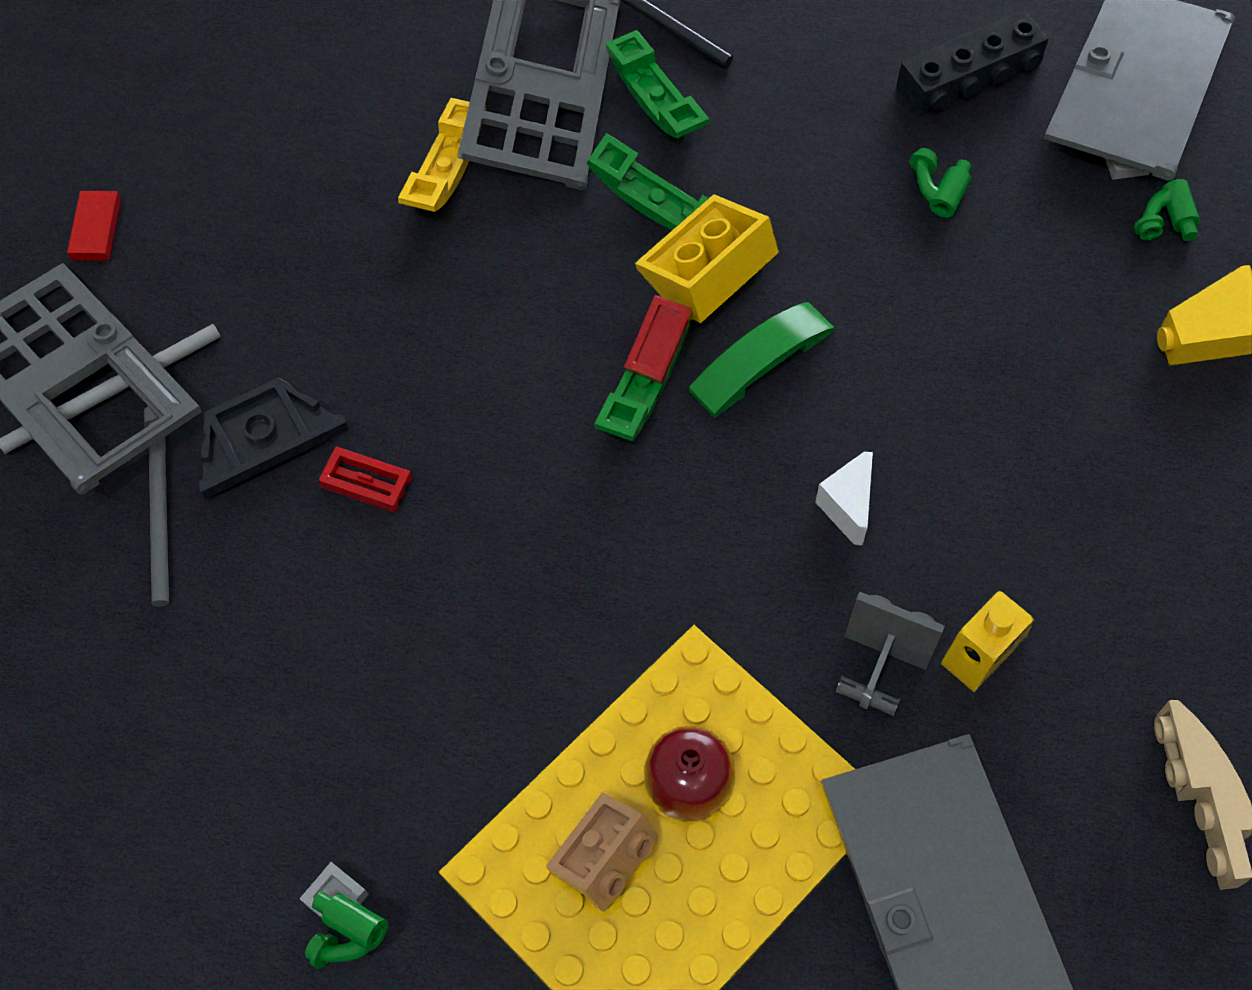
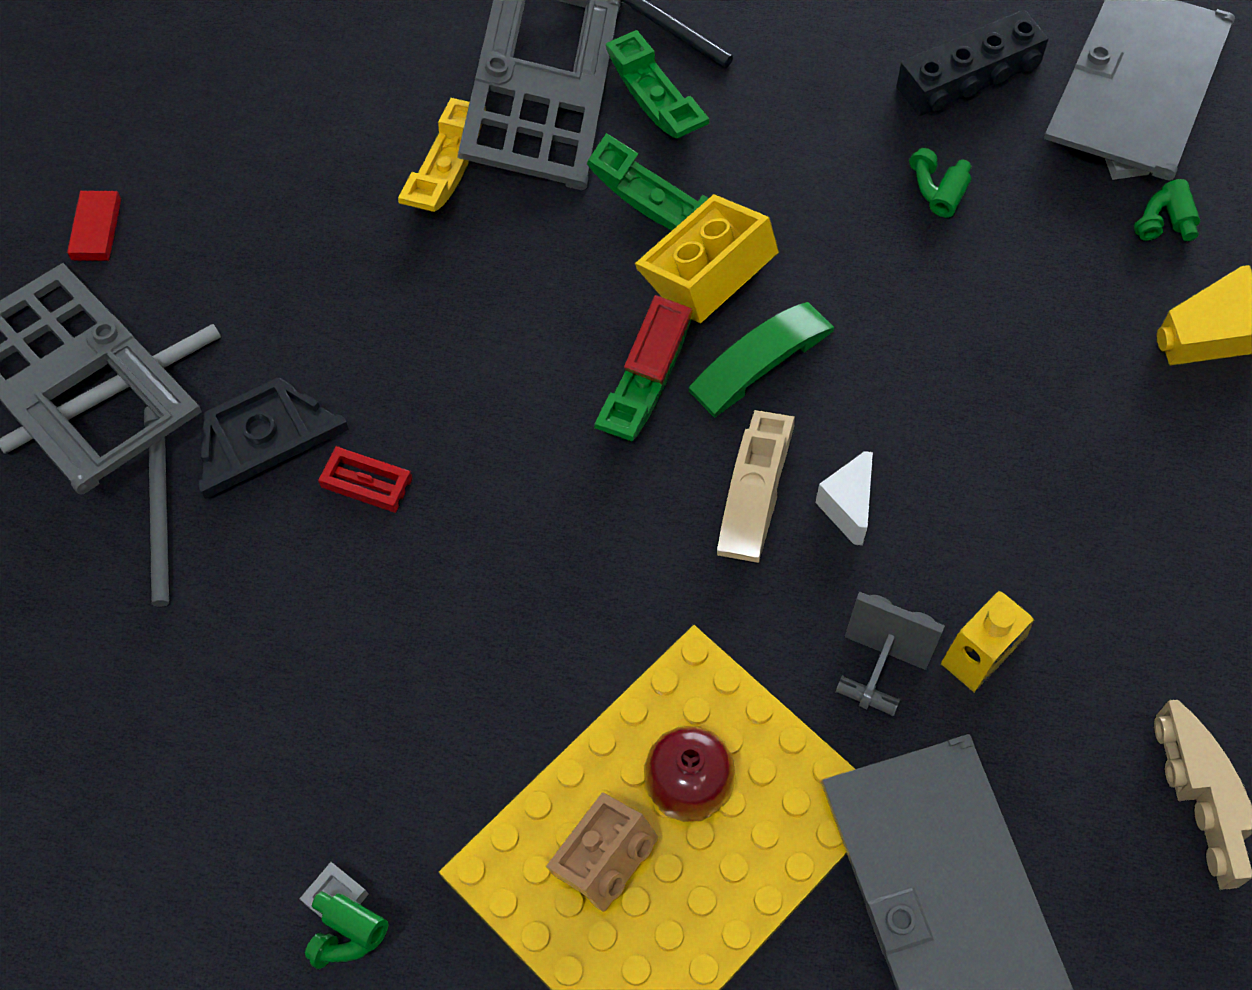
(755, 486): none -> tan slope

